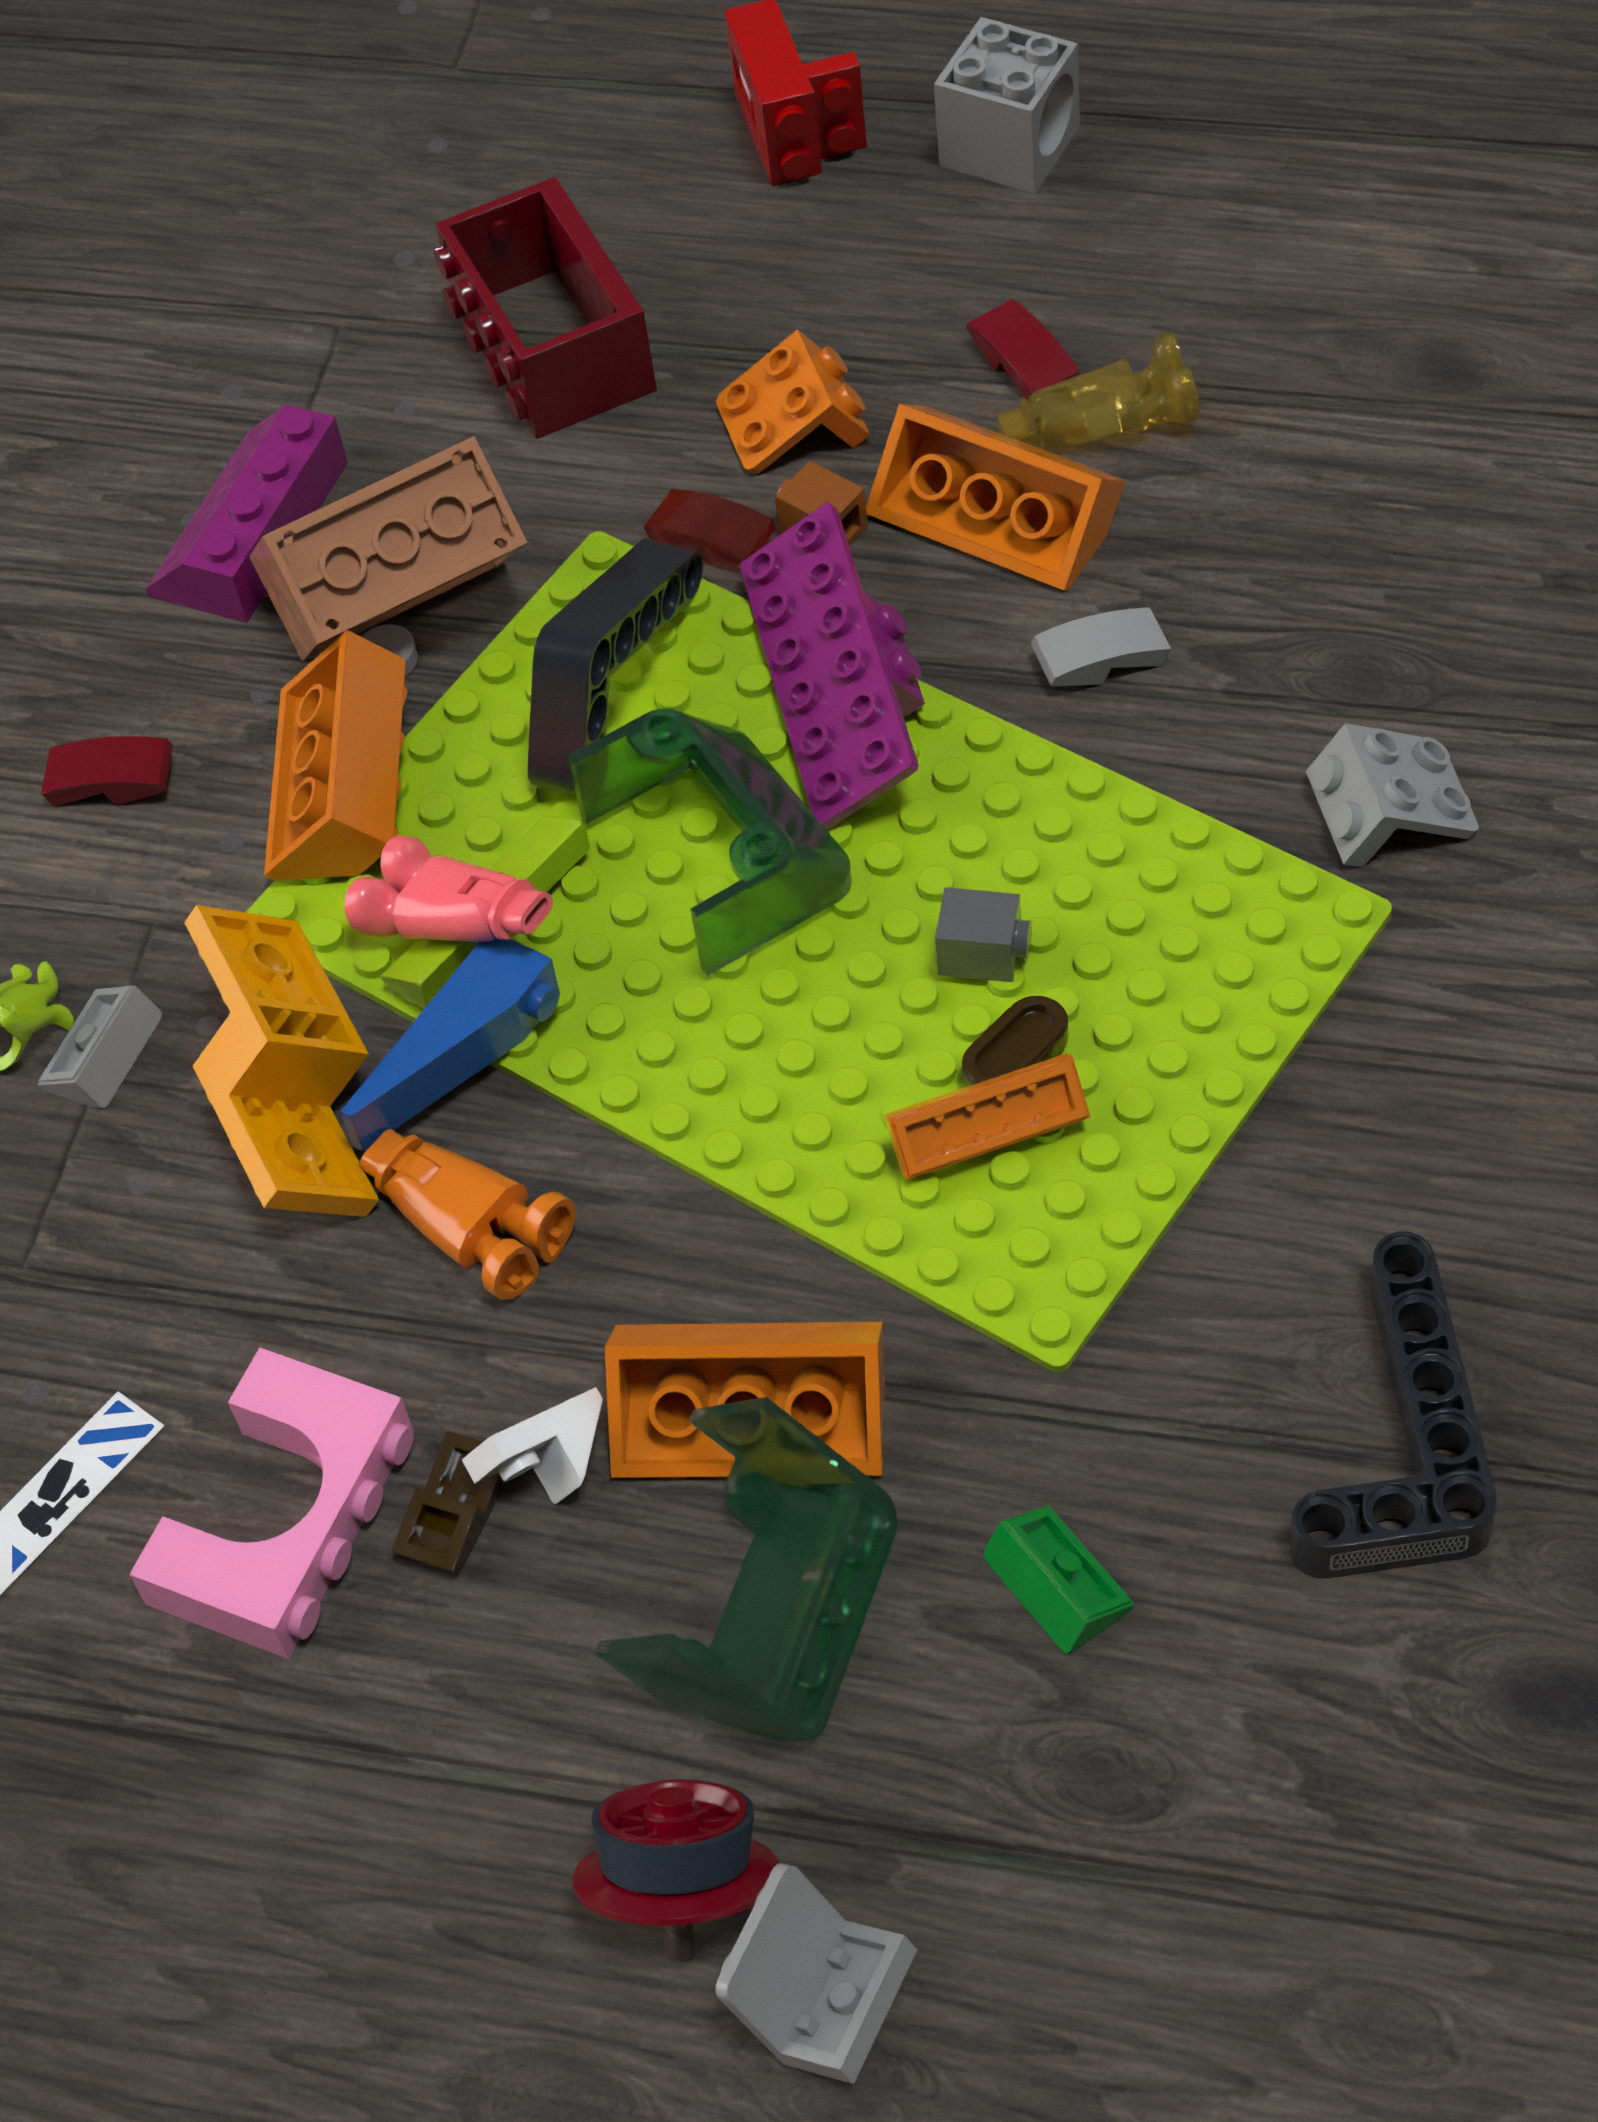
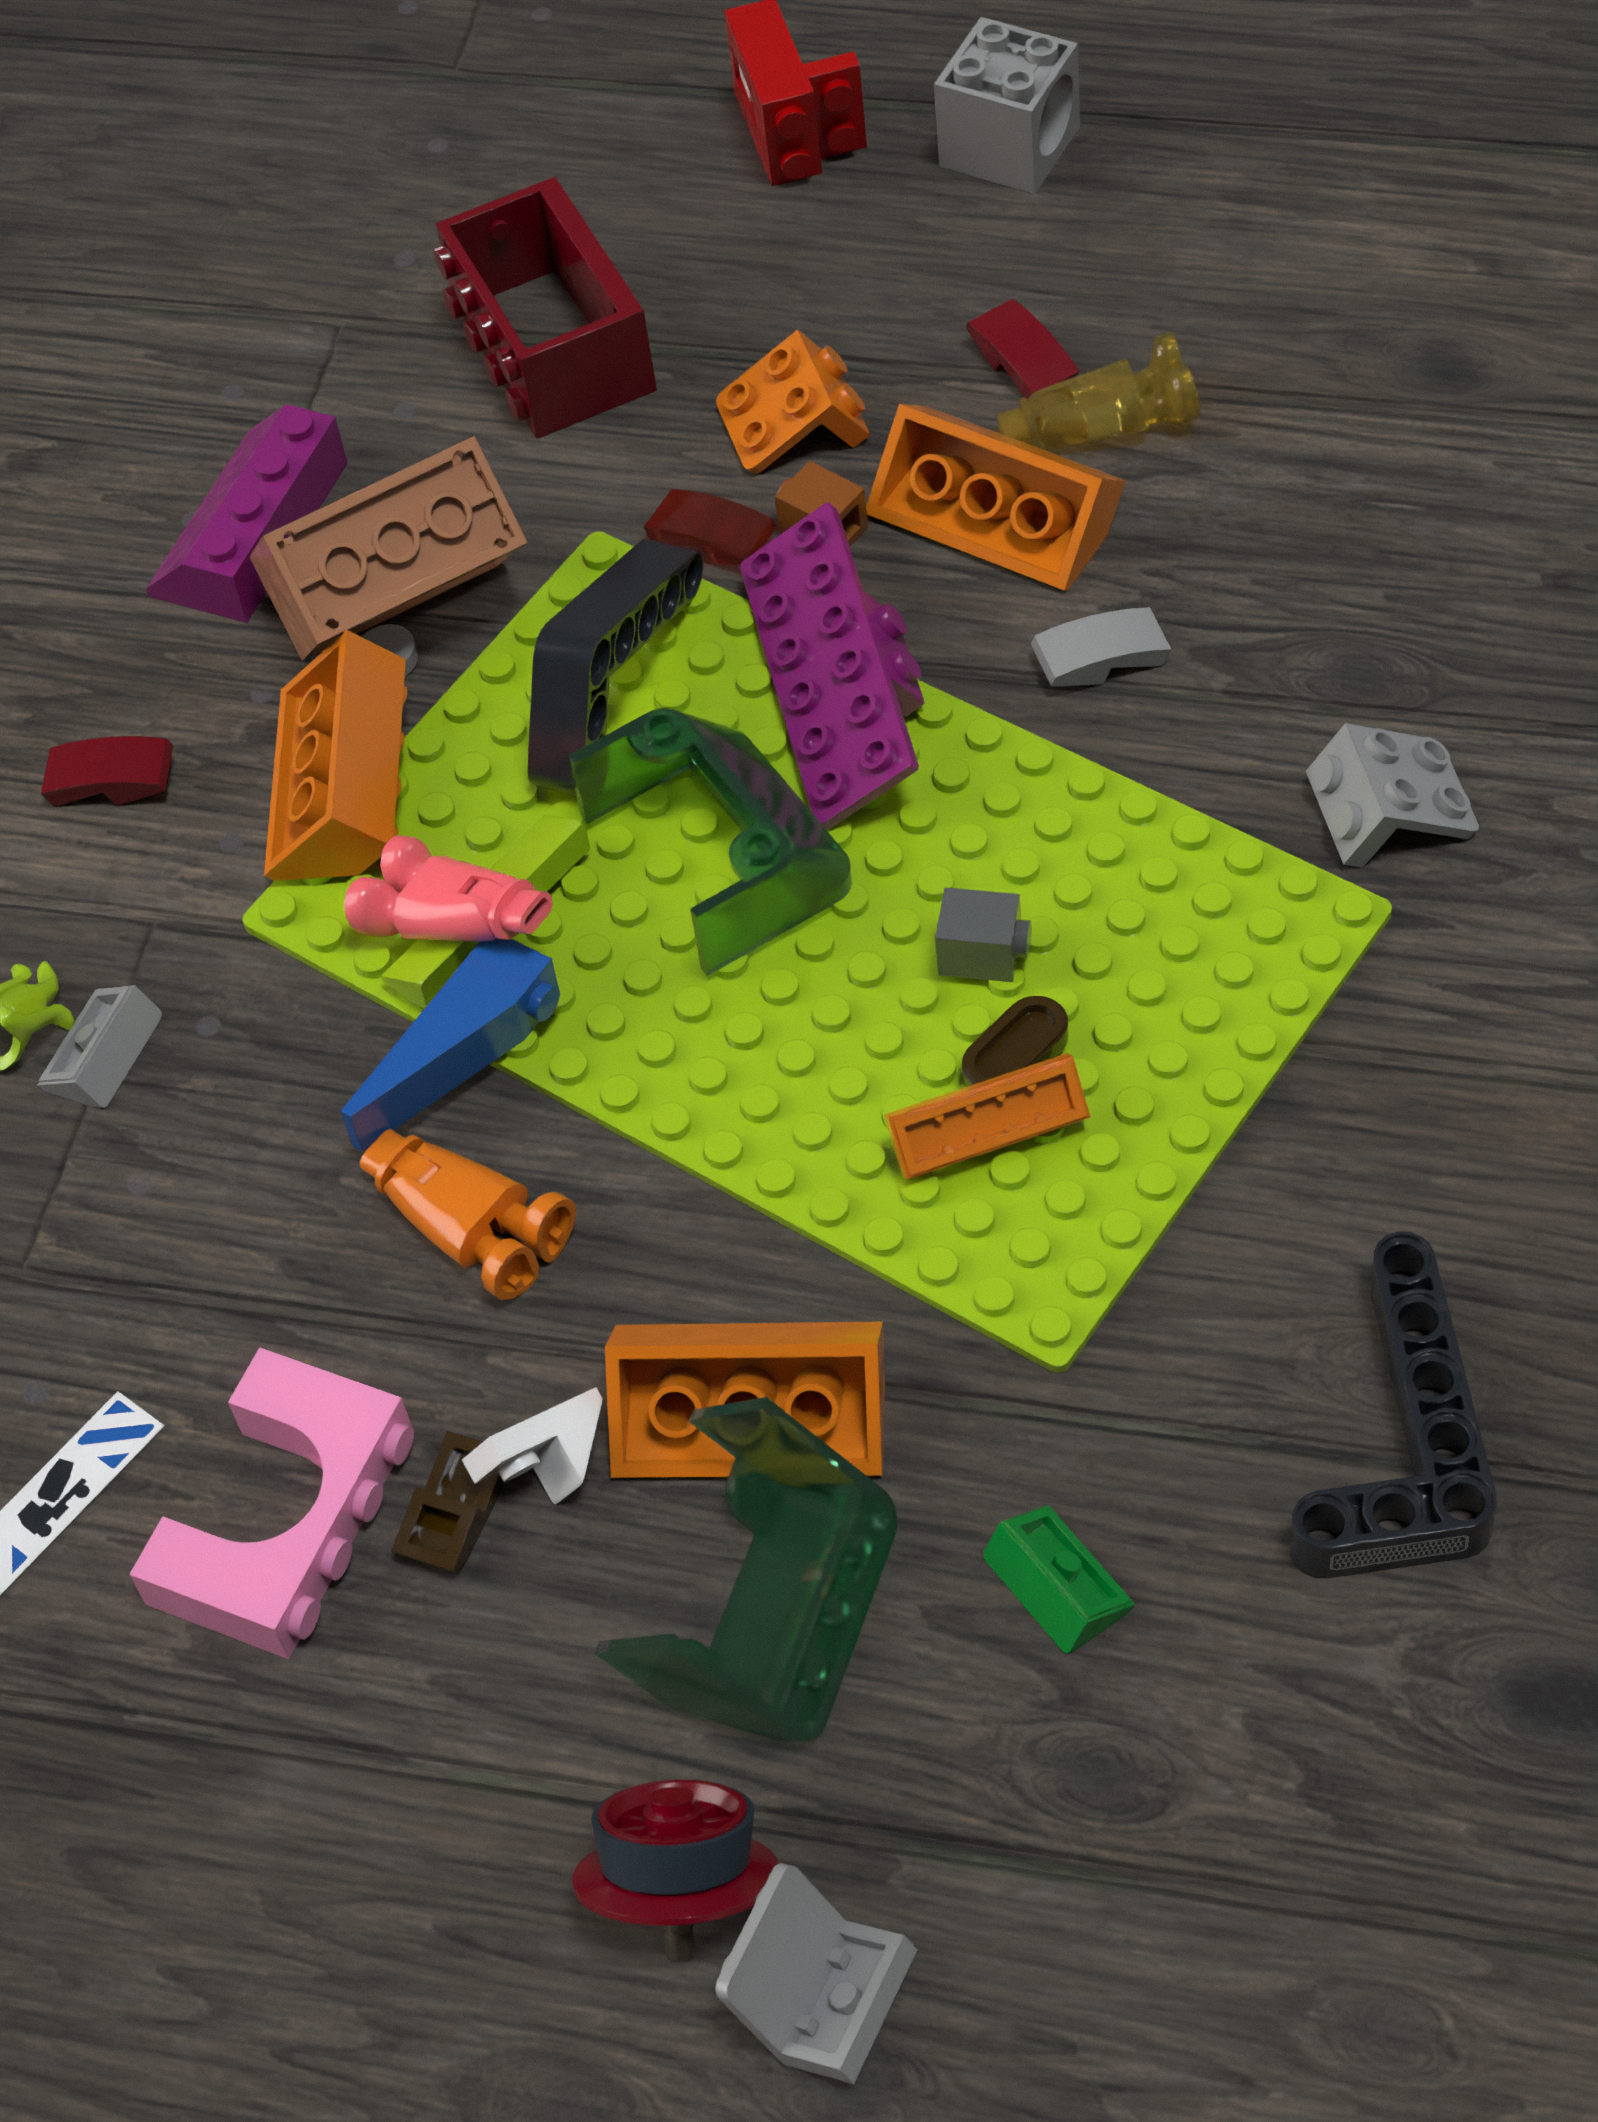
(280, 1063): light orange bracket -> none

